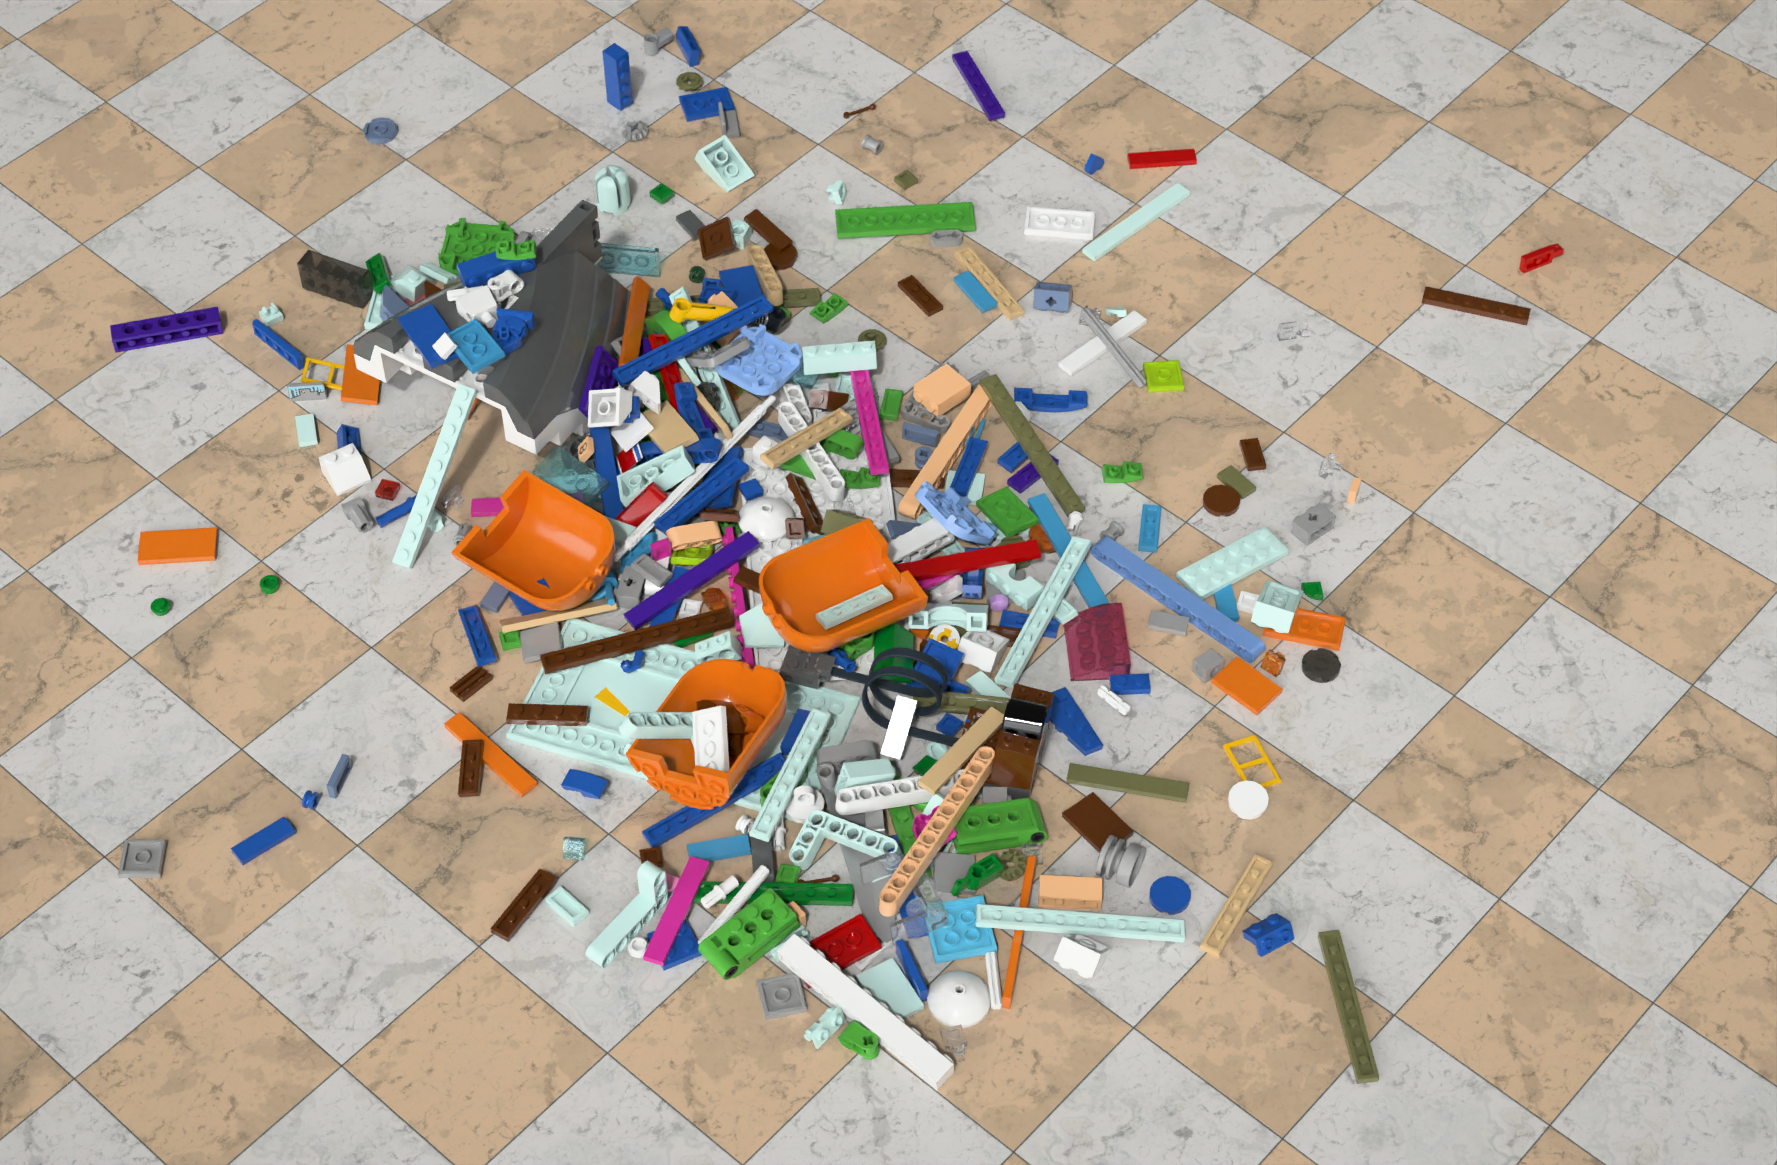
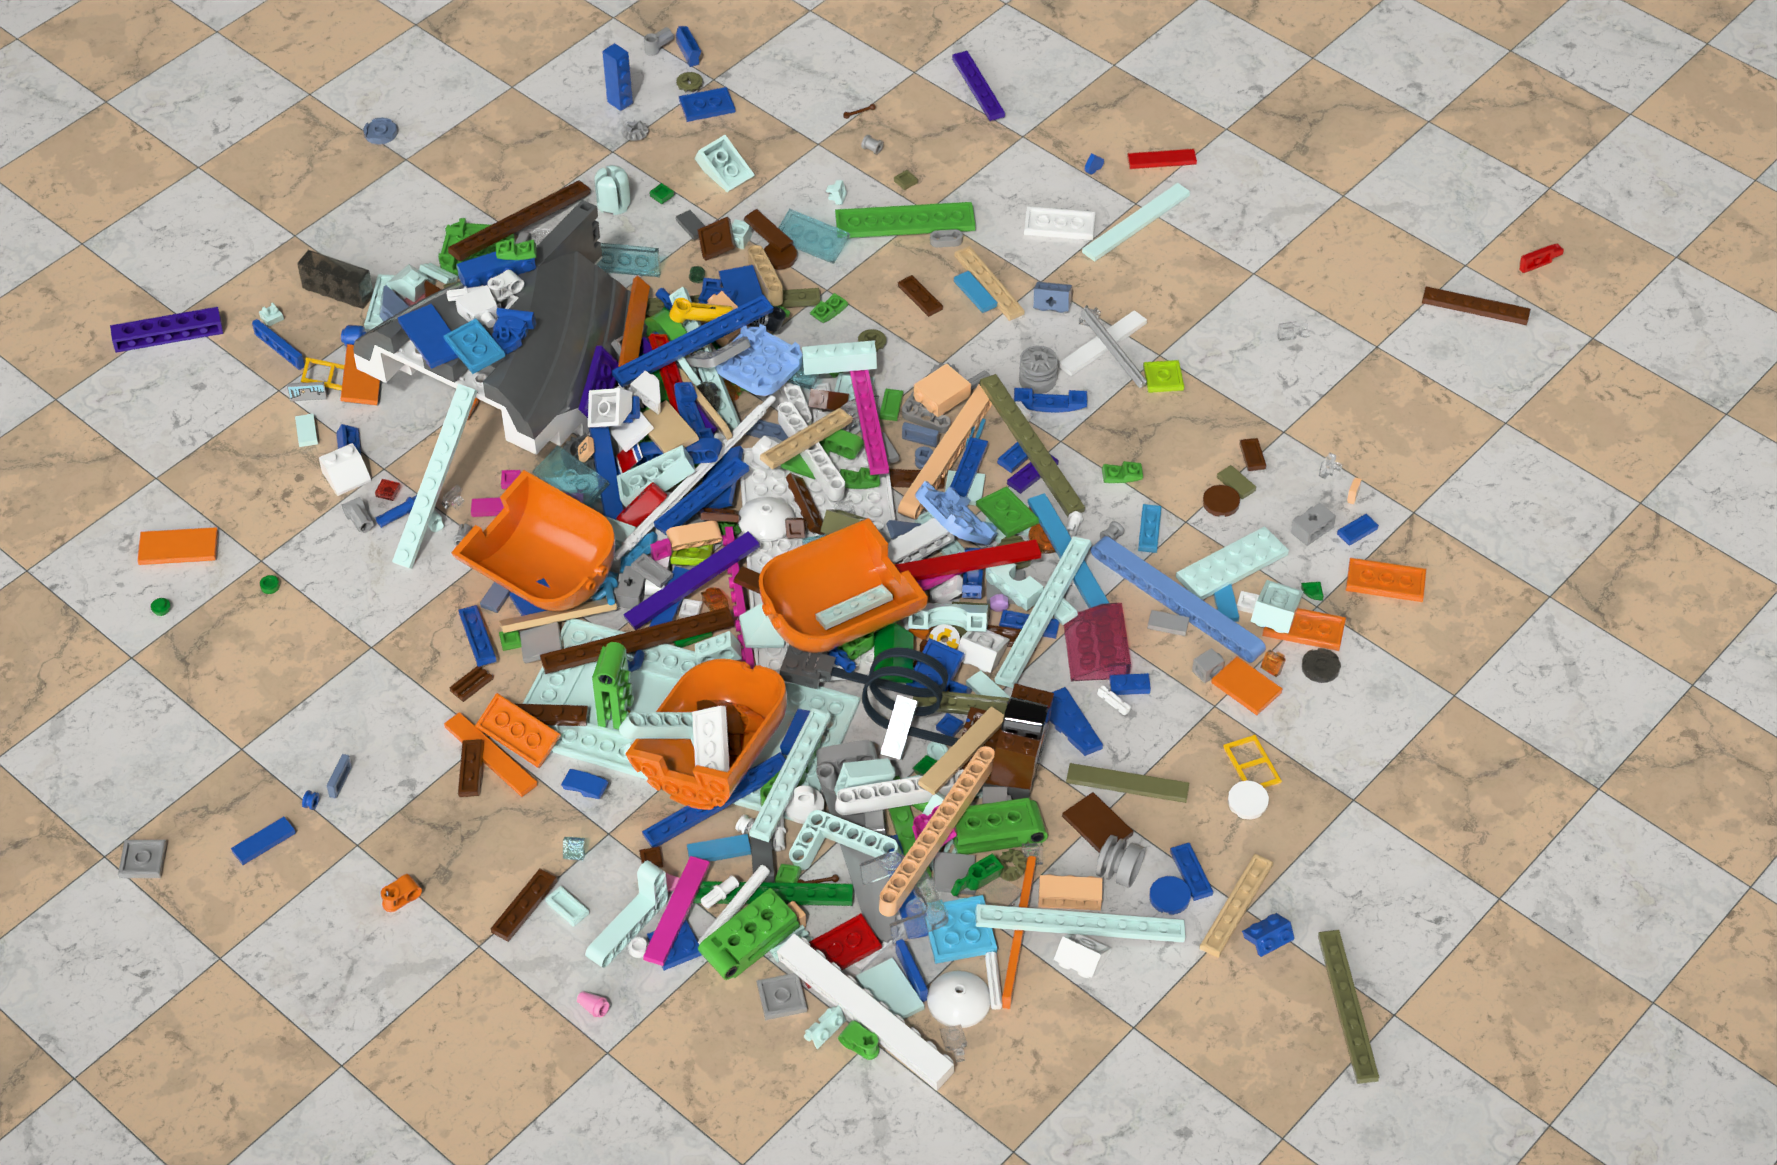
(351, 333): none -> blue head
(378, 272): green tile -> none
(401, 891): none -> orange piece
(445, 346): white tile -> none
(508, 477): none -> dark pink plate
(518, 220): none -> reddish brown plate
(518, 730): none -> orange tile
(593, 1004): none -> bright pink cone
(612, 685): none -> bright green hinge
(728, 122): light grey panel -> none
(750, 489): blue tile -> none
(814, 236): none -> clear light blue tile
(1038, 369): none -> light grey wheel
(1119, 310): light aqua tile -> none
(1191, 871): none -> blue tile
(1357, 529): none -> blue tile
(1386, 579): none -> orange tile

